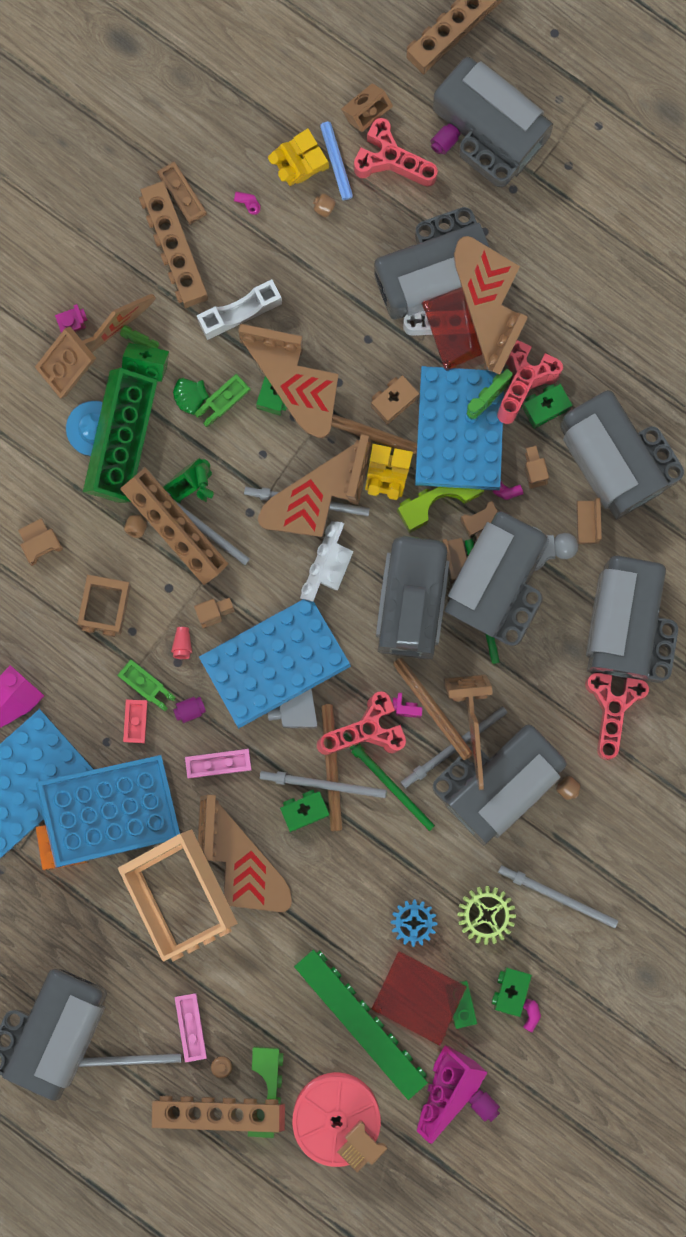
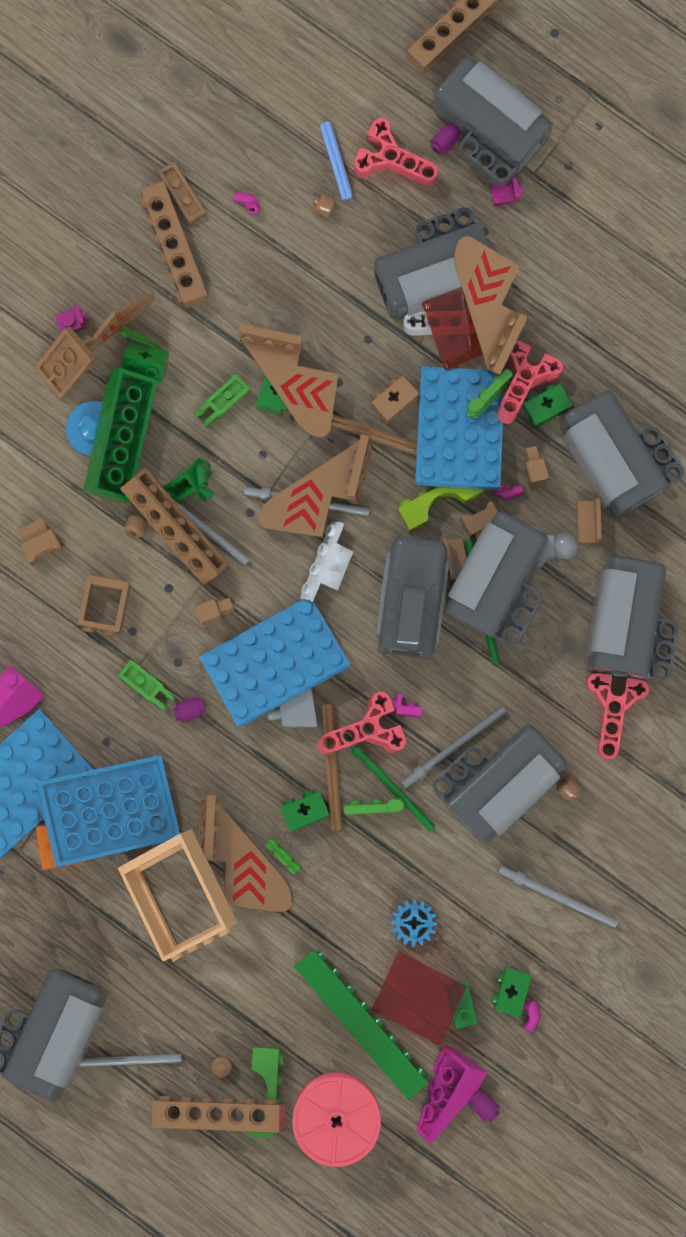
(135, 721): coral plate -> none
(182, 644): coral cone -> none
(189, 395): green animal -> none
(190, 1027): bright pink plate -> none
(218, 763): bright pink plate -> none
(227, 317): white arch -> none
(282, 778): light grey bar -> none
(283, 856): none -> bright green axle
(289, 161): yellow hips -> none
(360, 1148): medium nougat piece -> none
(367, 107): medium nougat brick -> none
(375, 805): none -> bright green hinge
(385, 480): yellow hips -> none
(433, 709): medium nougat axle -> none
(464, 689): medium nougat piece -> none
(471, 925): yellowish green gear -> none
(506, 194): none -> dark pink bracket

